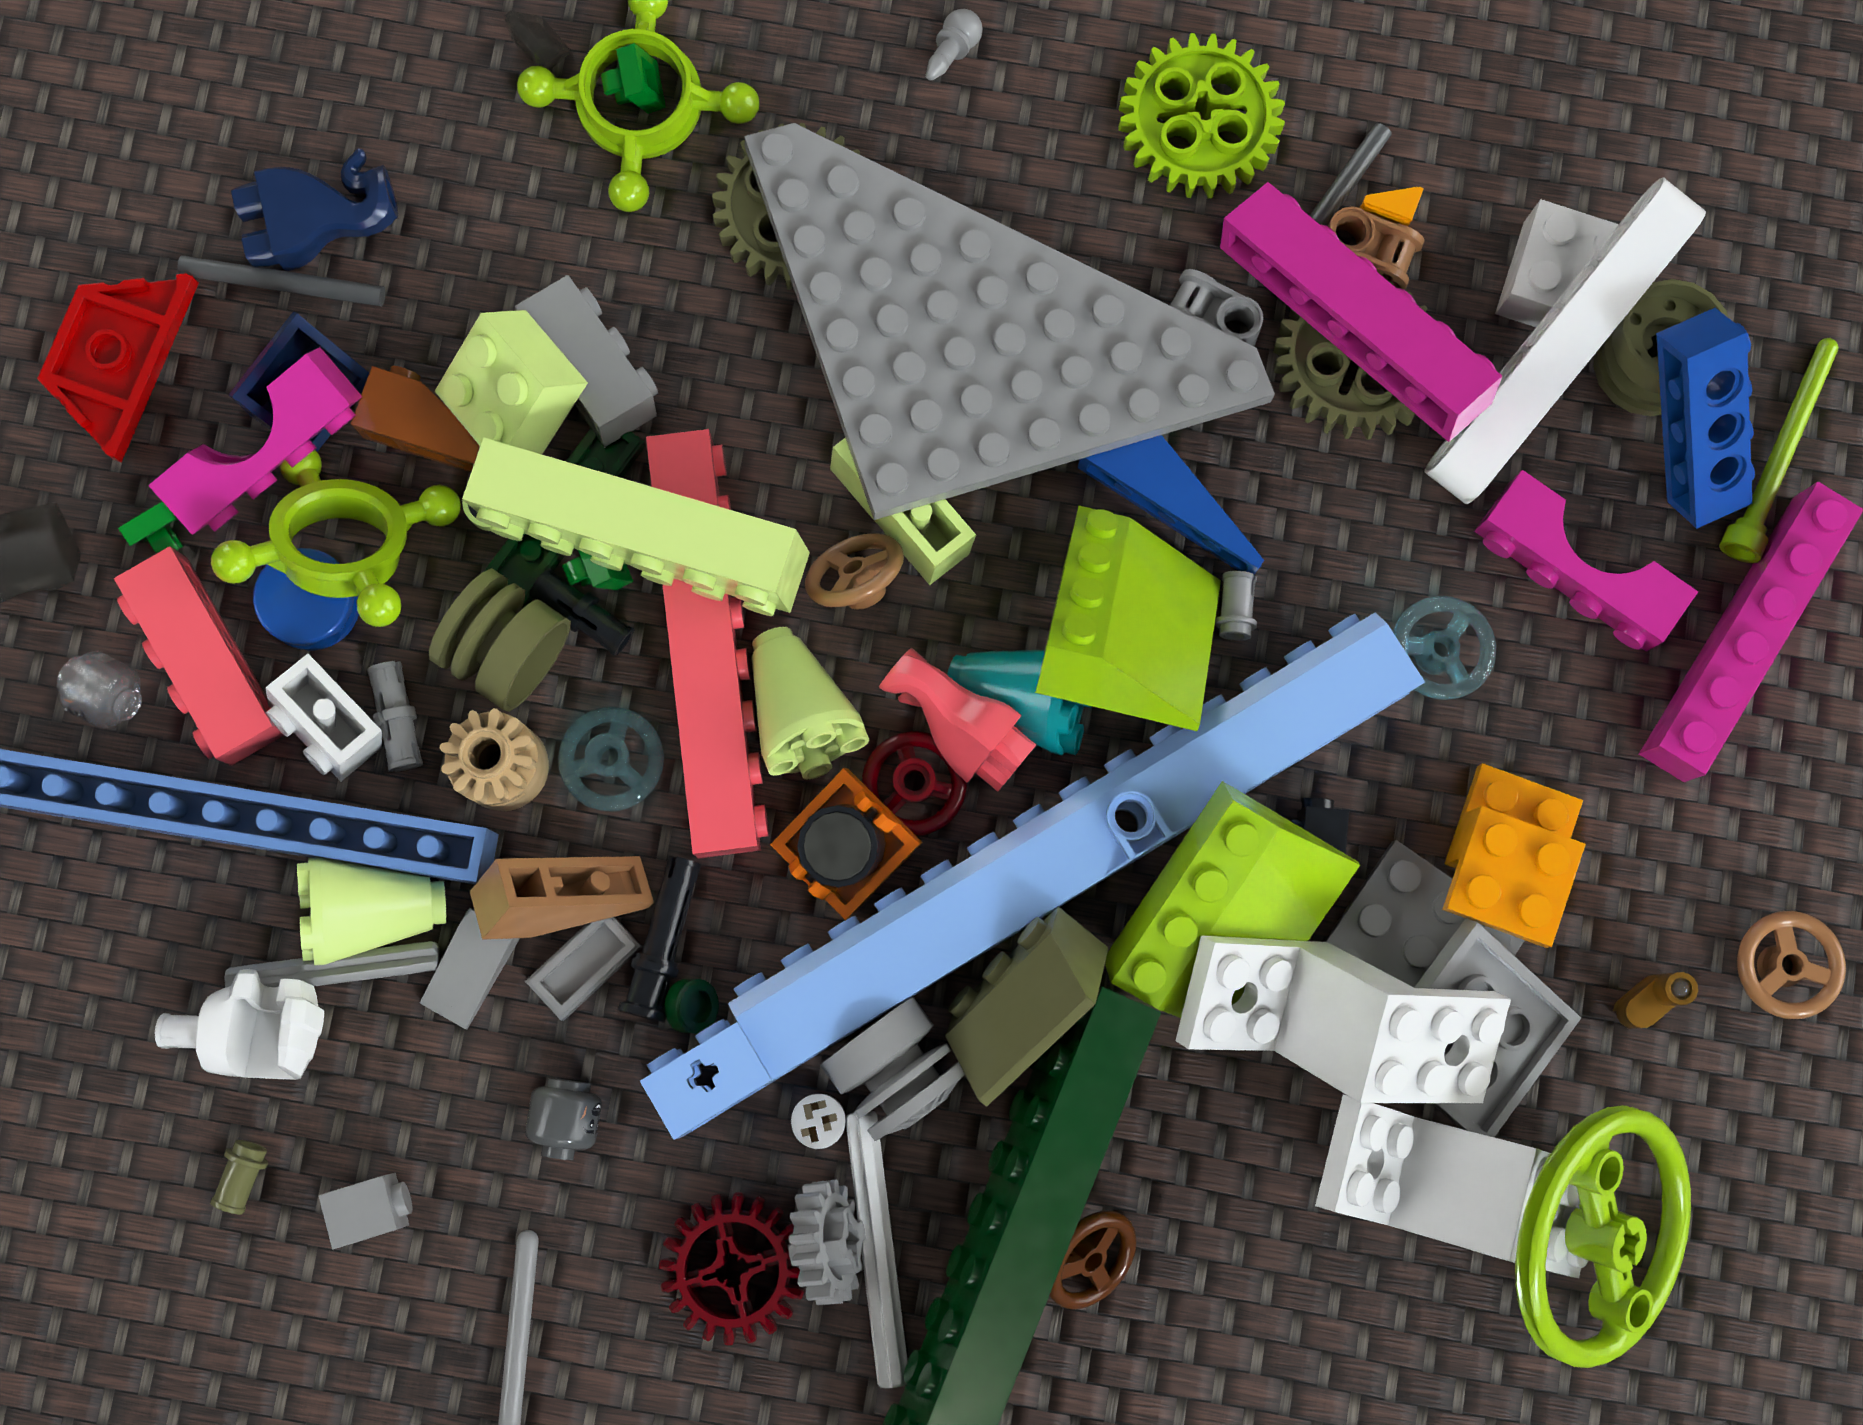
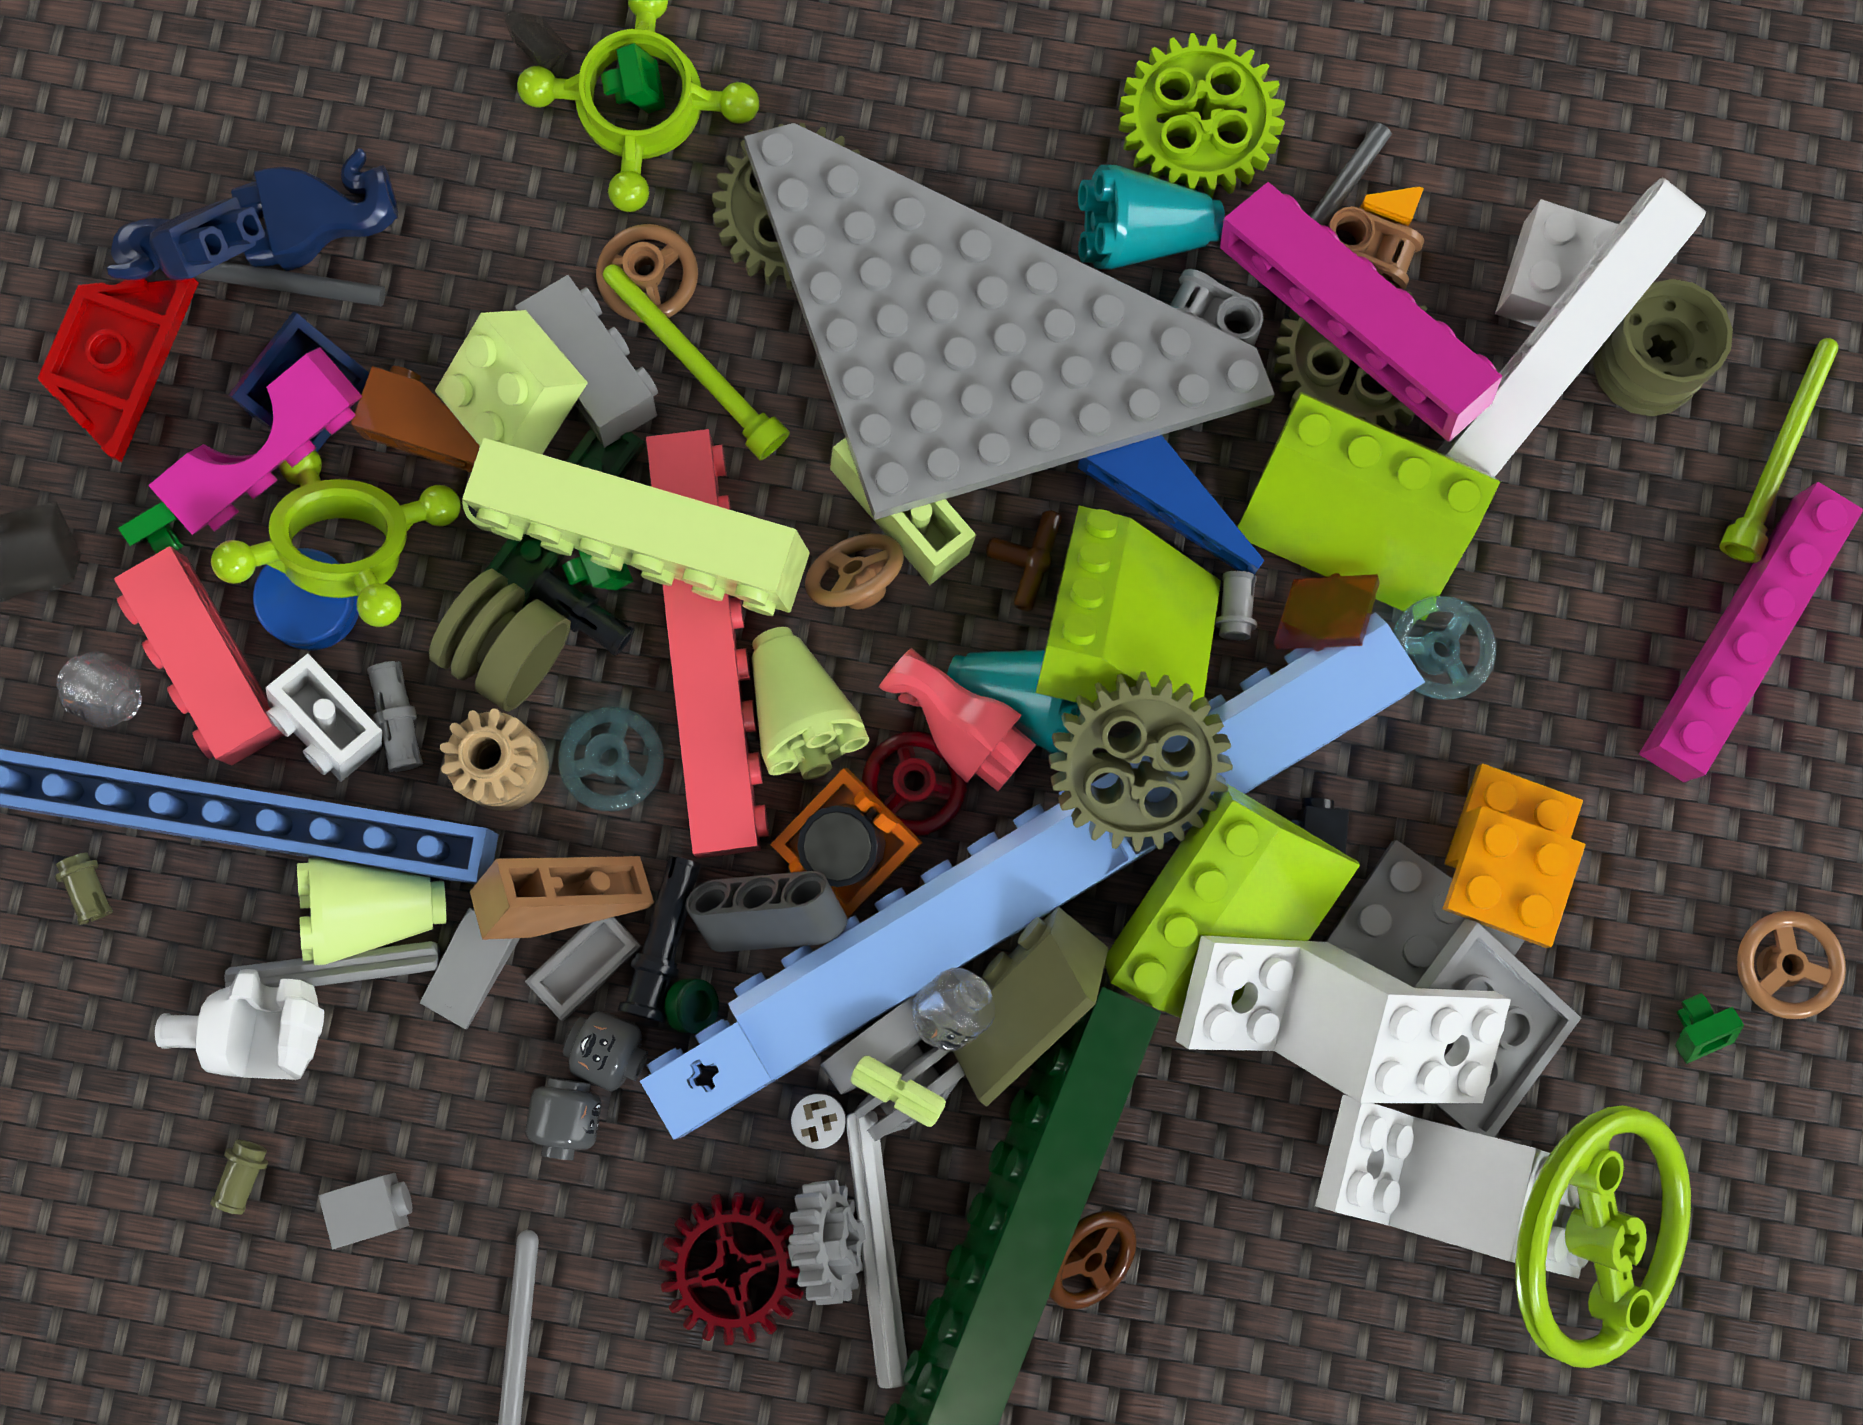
(83, 887): none -> olive pin
(185, 243): none -> dark blue hips
(605, 1050): none -> dark grey head
(648, 254): none -> medium nougat piece
(762, 433): none -> lime piece
(766, 911): none -> dark grey beam
(908, 1096): none -> yellowish green piece
(953, 1009): none -> clear head
(959, 34): light grey bar -> none
(1035, 560): none -> reddish brown piece
(1142, 218): none -> teal cone
(1157, 717): none -> olive gear
(1327, 612): none -> piece
(1365, 503): none -> lime slope
(1530, 529): dark pink arch -> none
(1654, 998): pearl gold piece -> none
(1705, 1030): none -> green tile
(1706, 416): blue brick -> none

